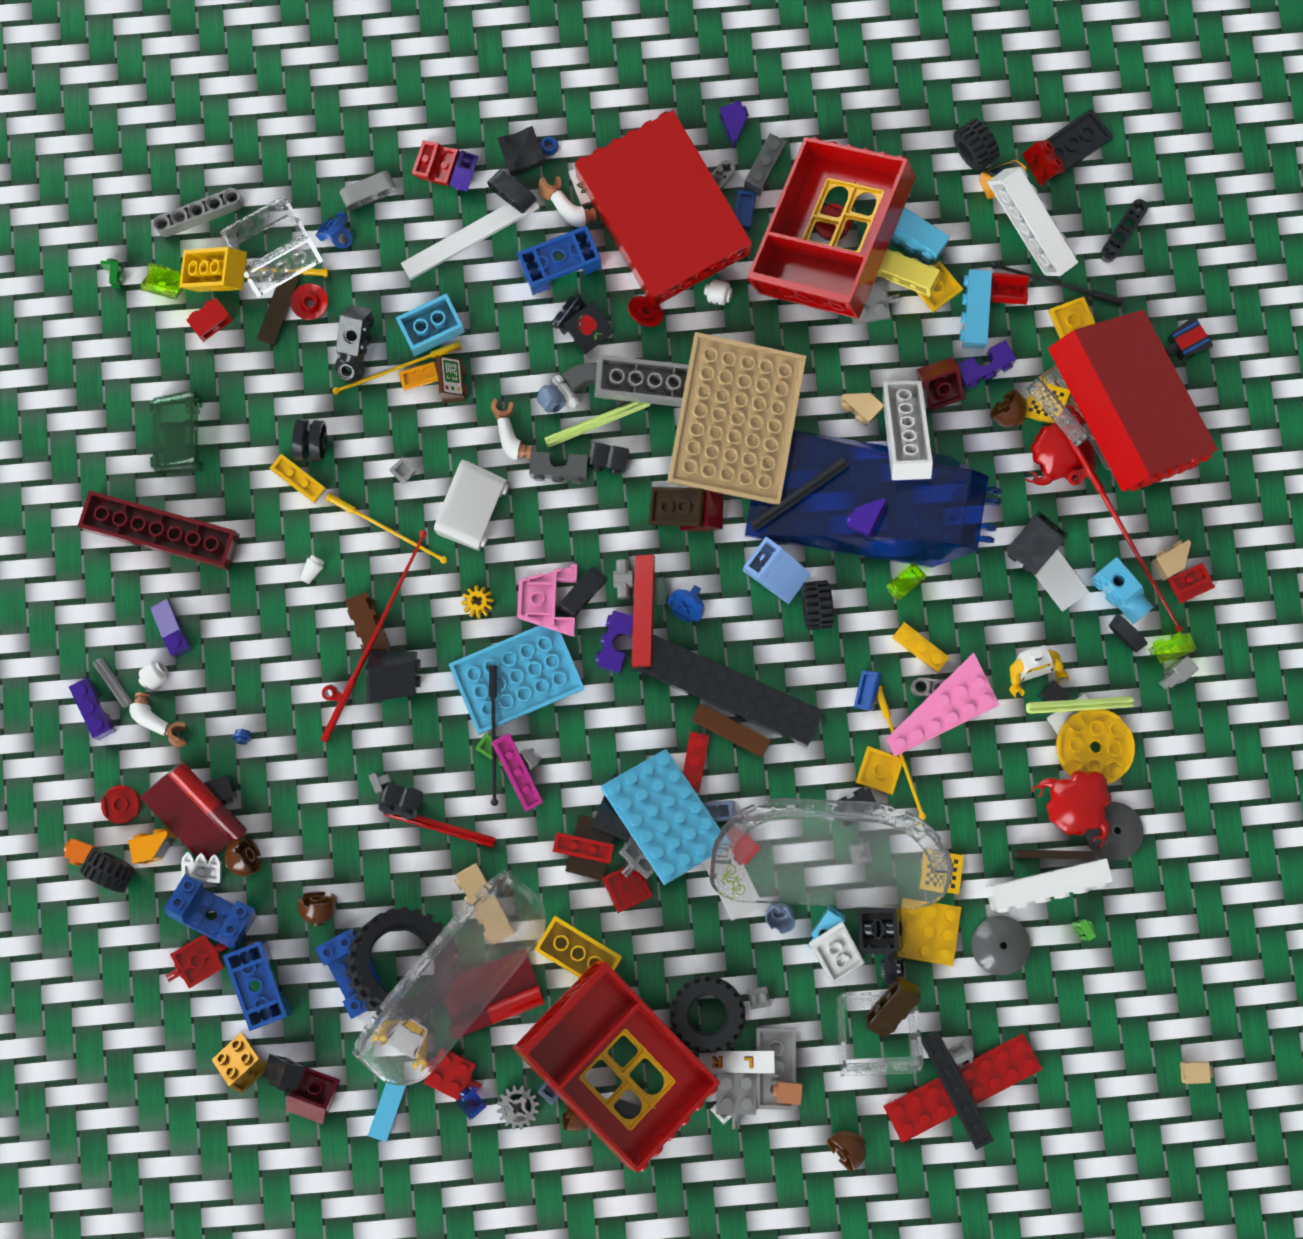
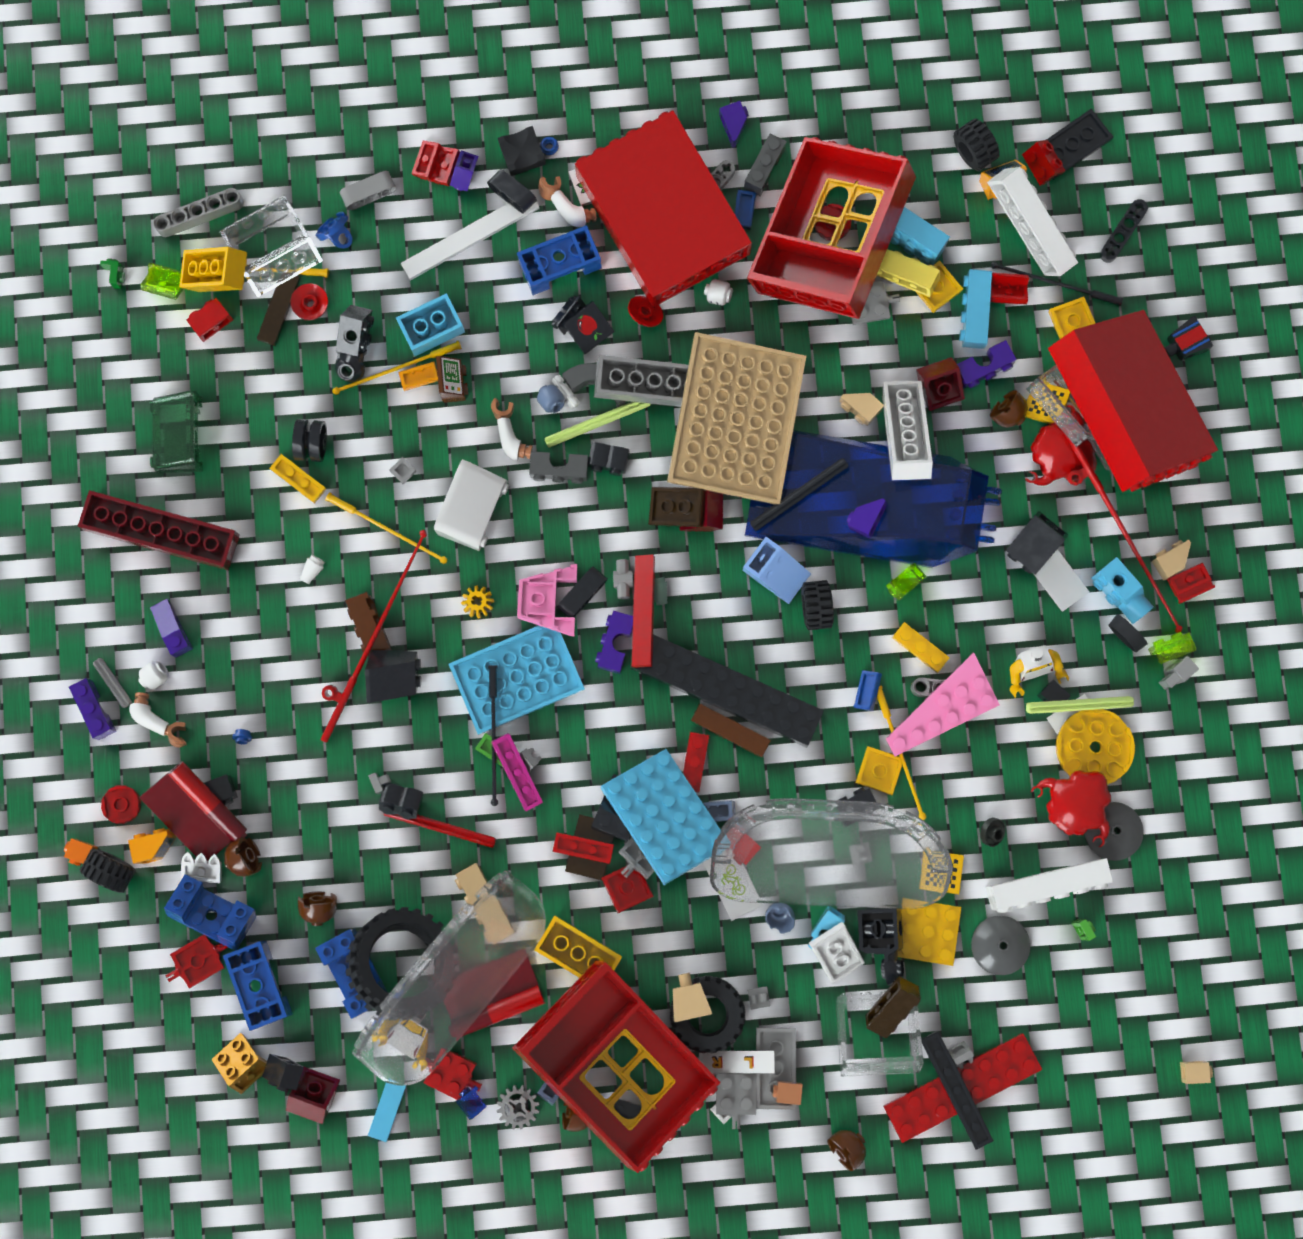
(687, 604): blue tile -> none
(689, 1000): none -> tan torso
(992, 832): none -> pearl dark grey plate
(1051, 854): dark brown tile -> none

